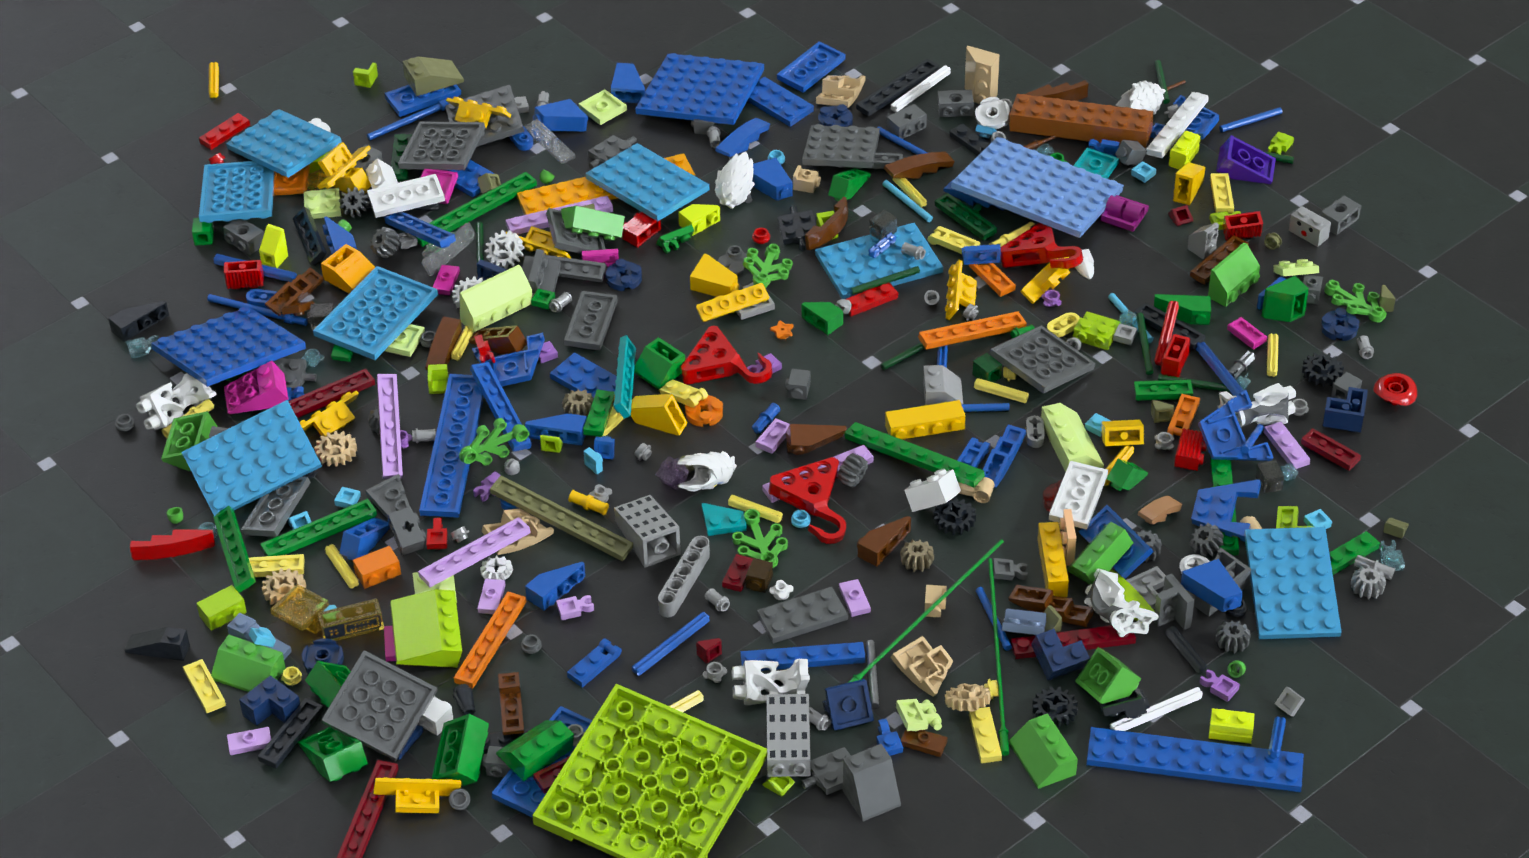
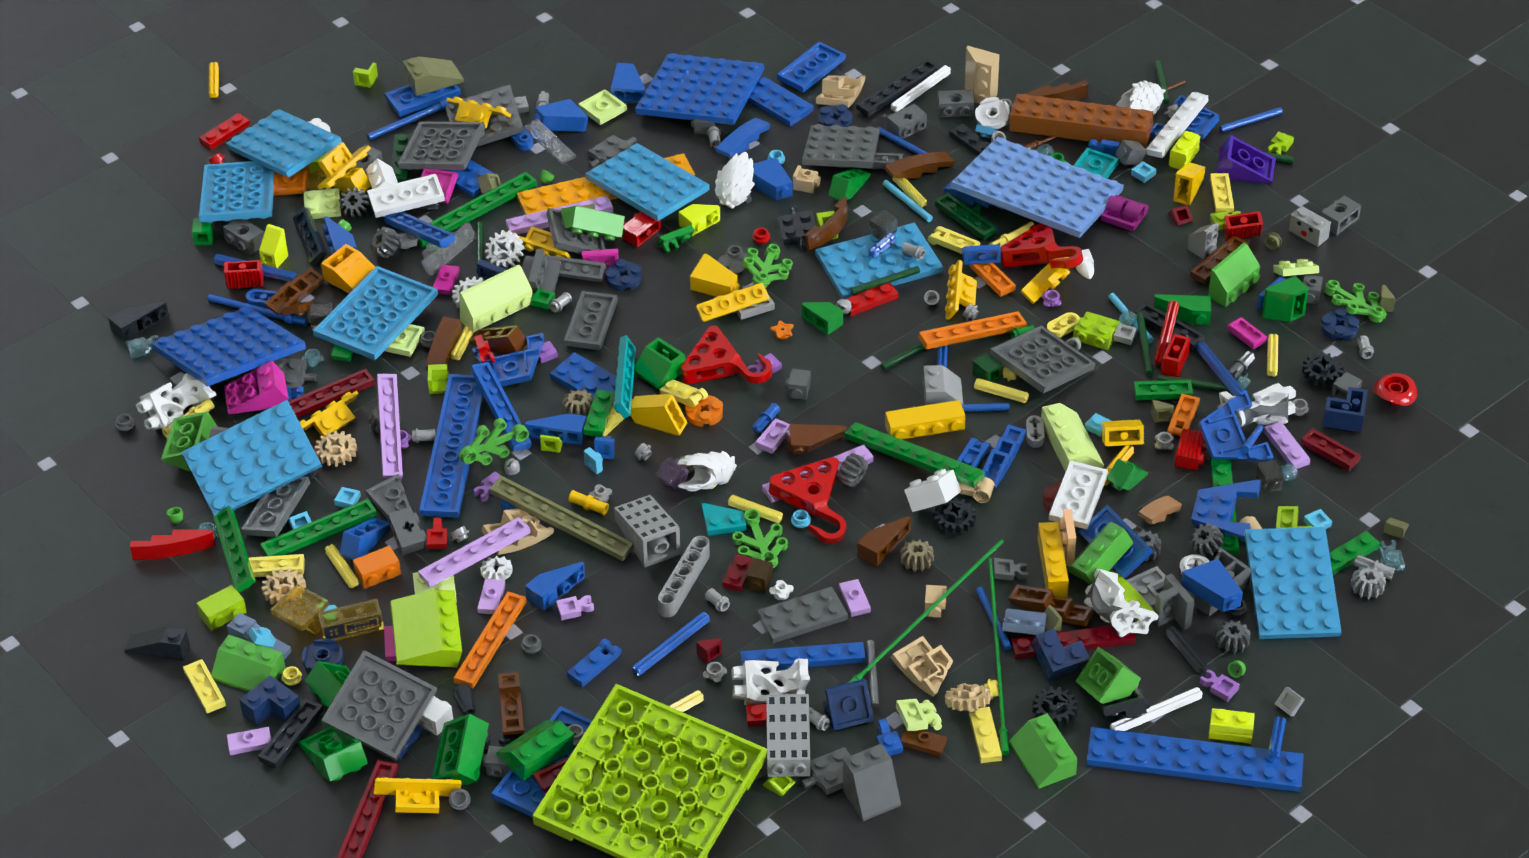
(756, 714): none -> red plate

